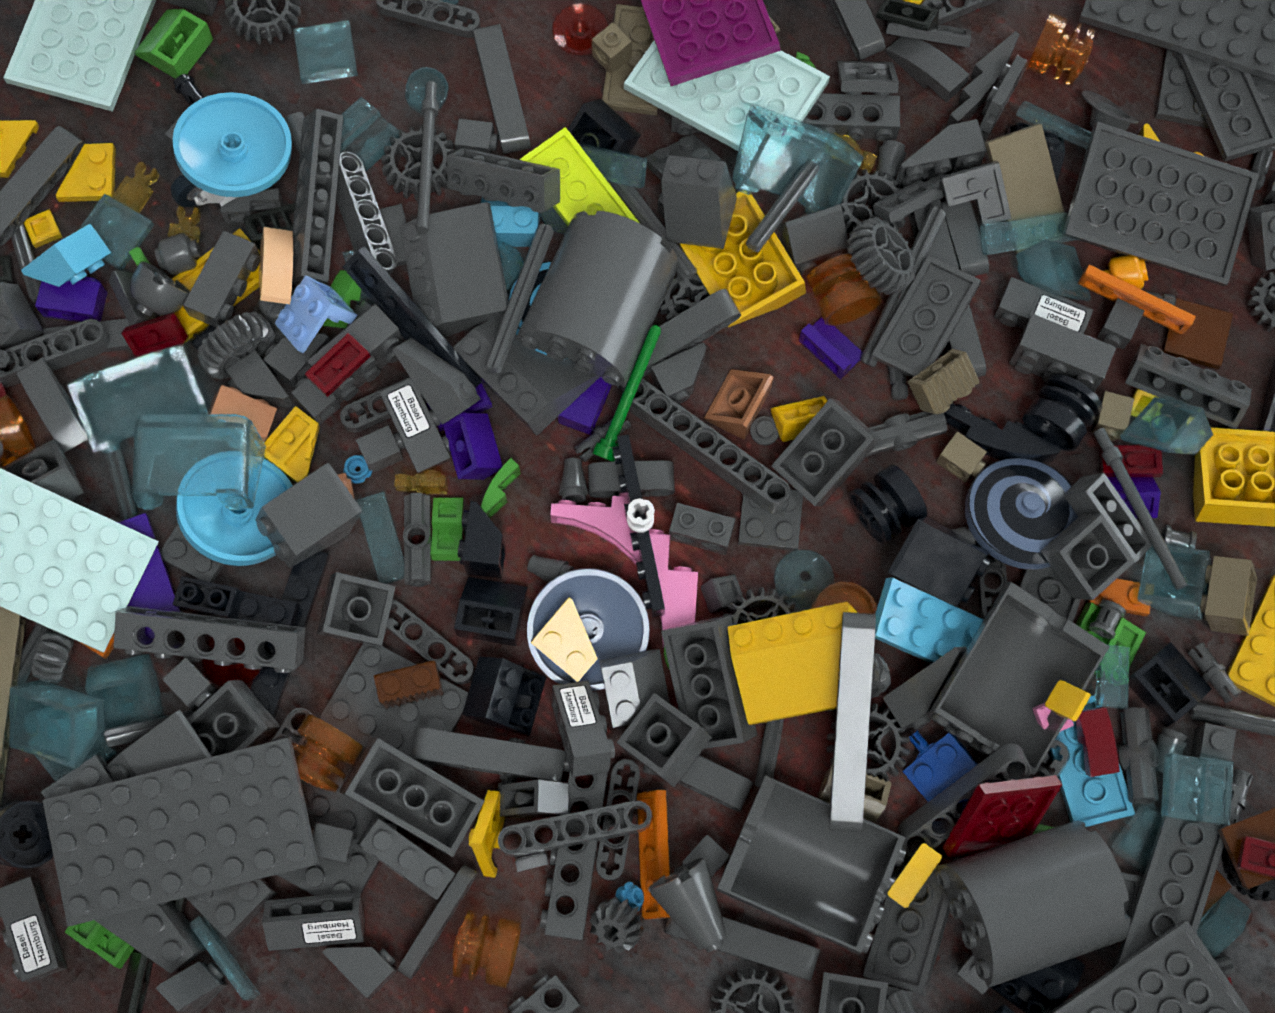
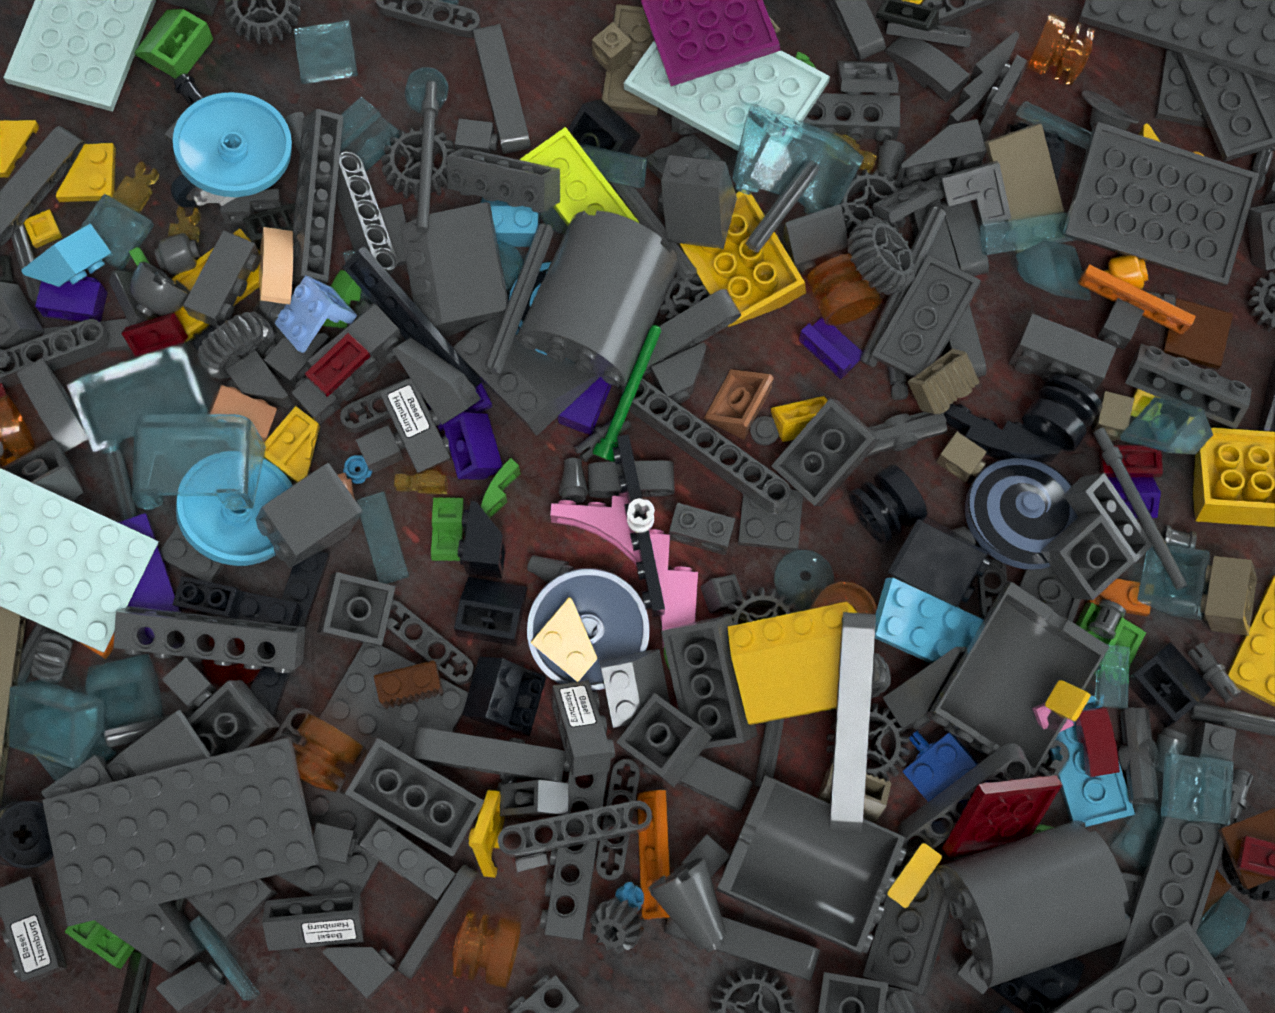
(417, 522): dark grey piece -> none
(577, 19): clear red dish -> none
(1023, 300): dark grey brick -> none

